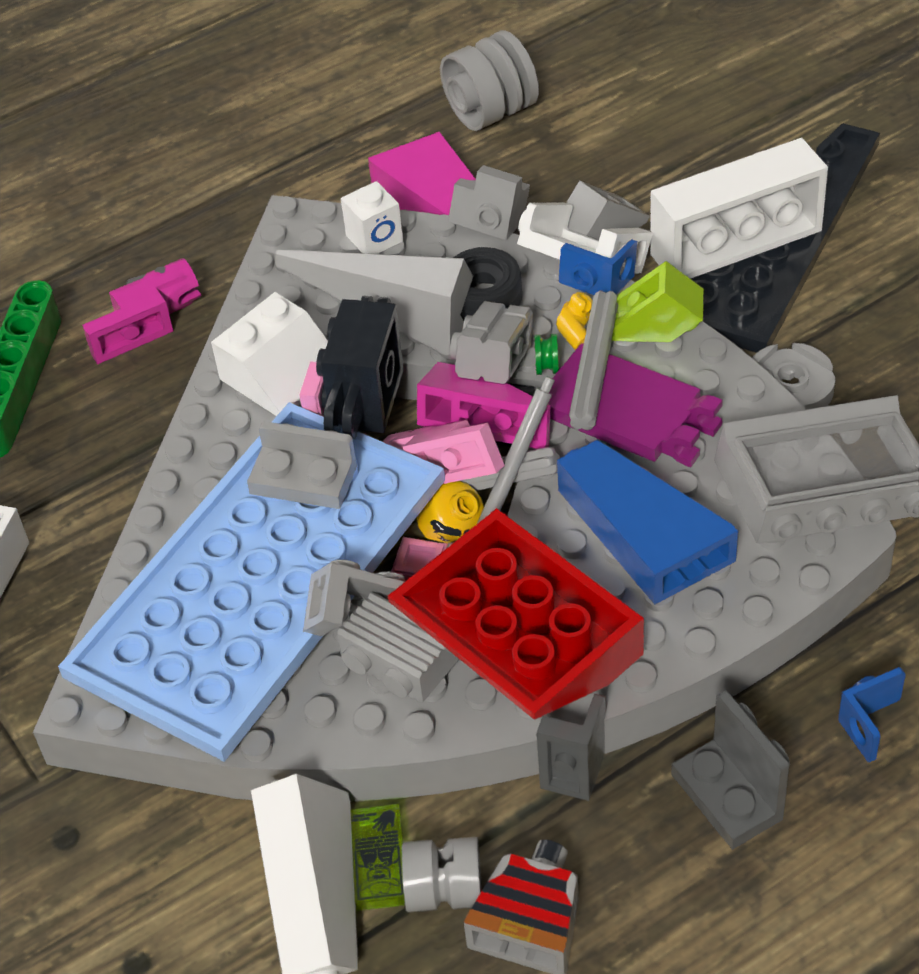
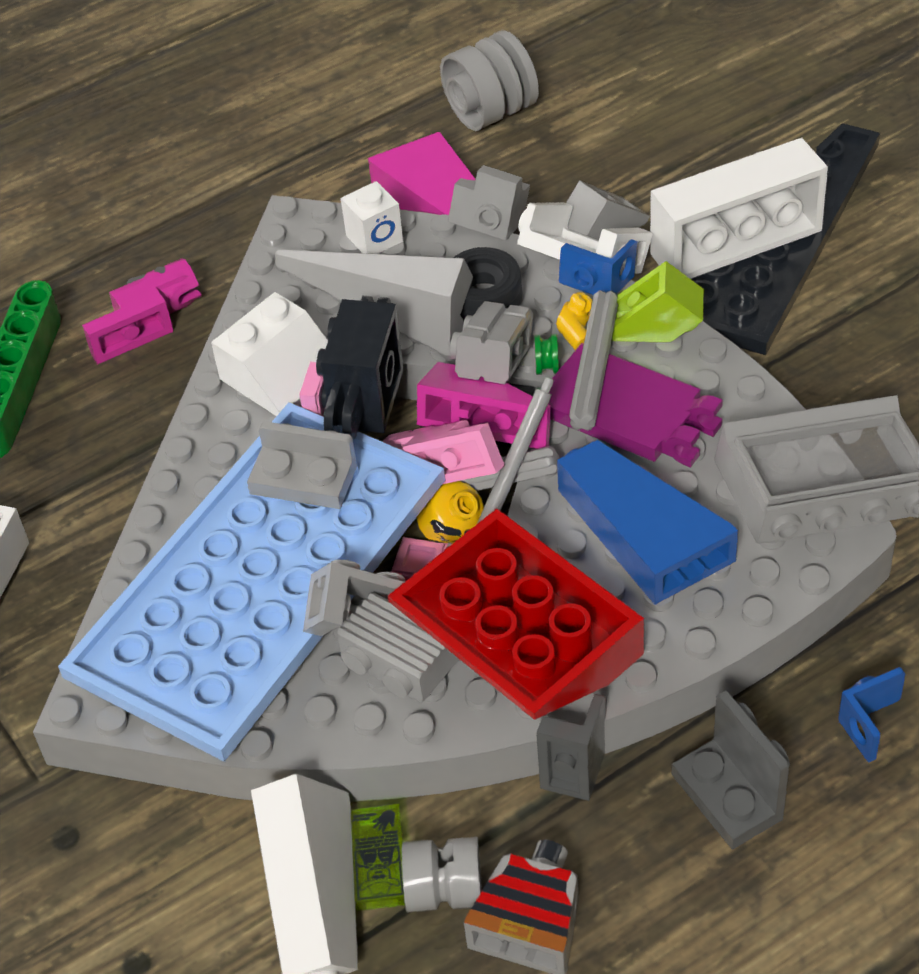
(807, 364): light grey plate -> none

